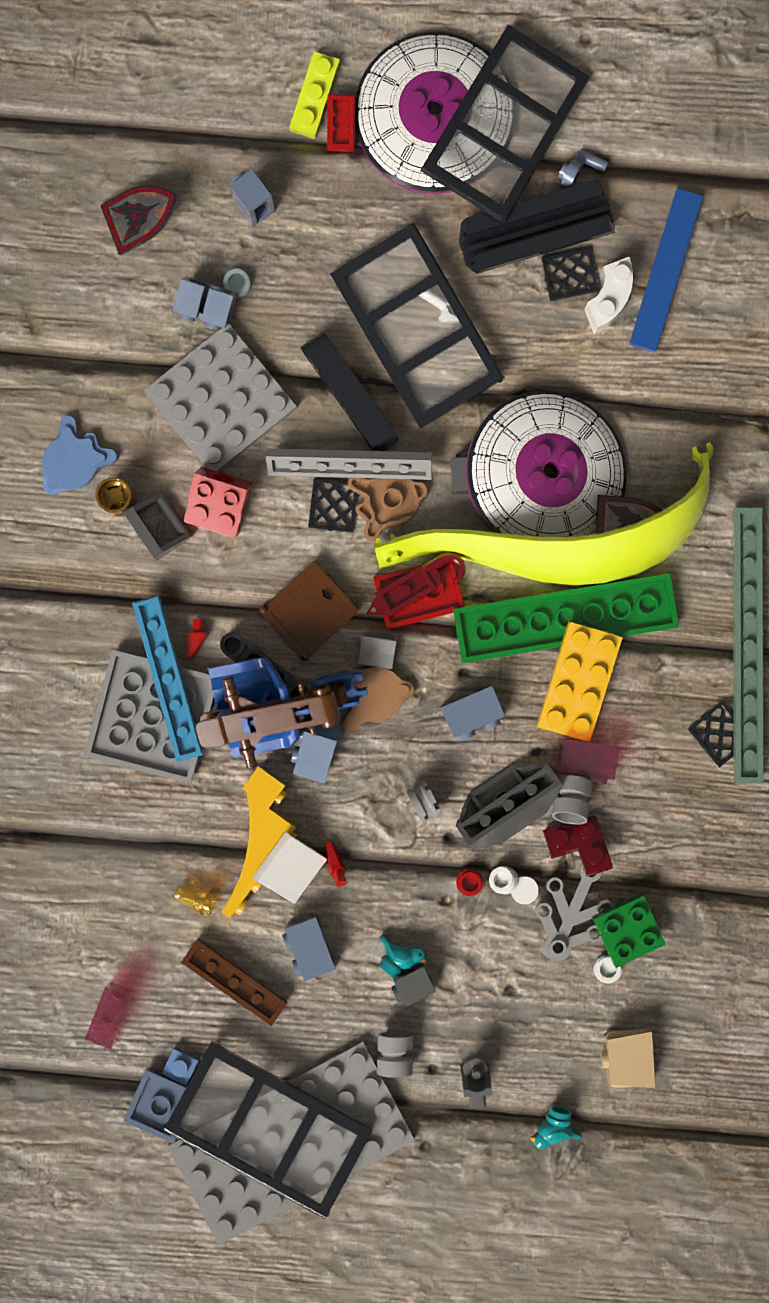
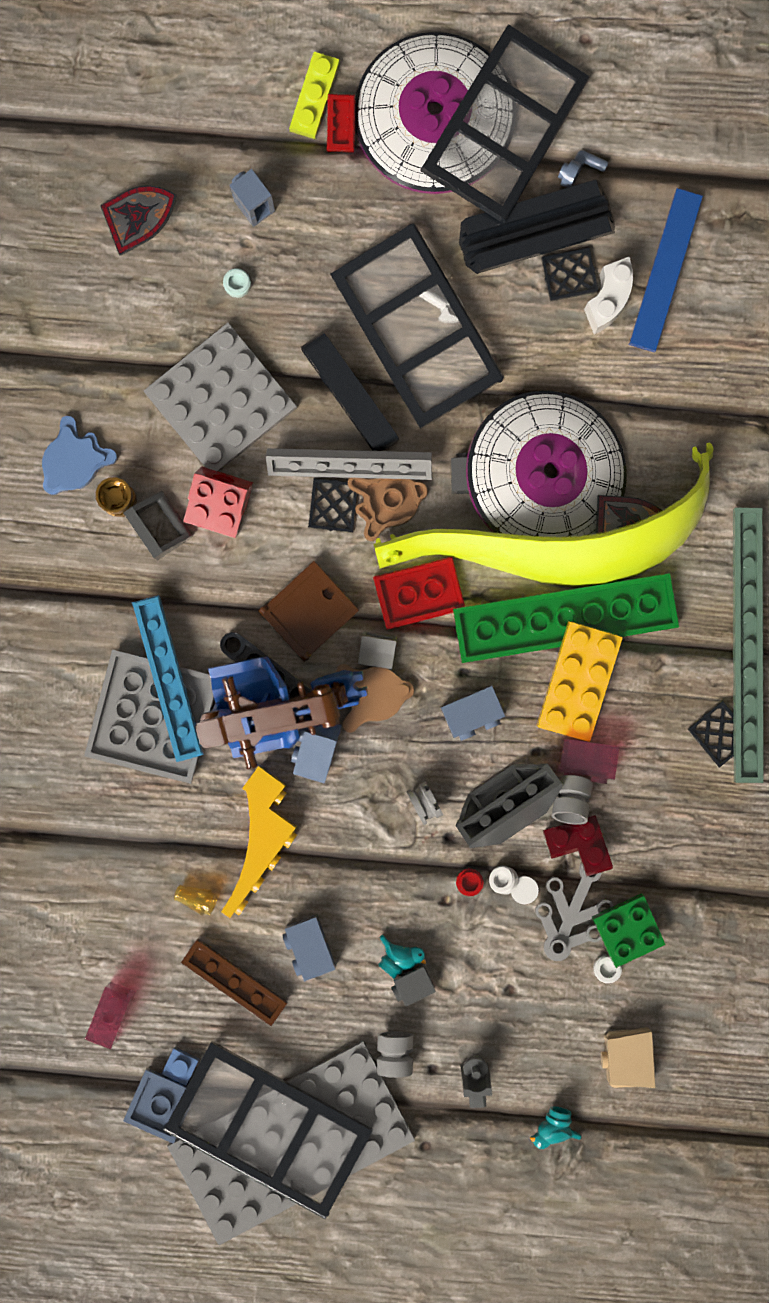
(195, 639): red bar -> none
(205, 302): sand blue piece -> none
(289, 868): white tile -> none
(335, 865): red bar -> none
(414, 585): dark red plate -> none

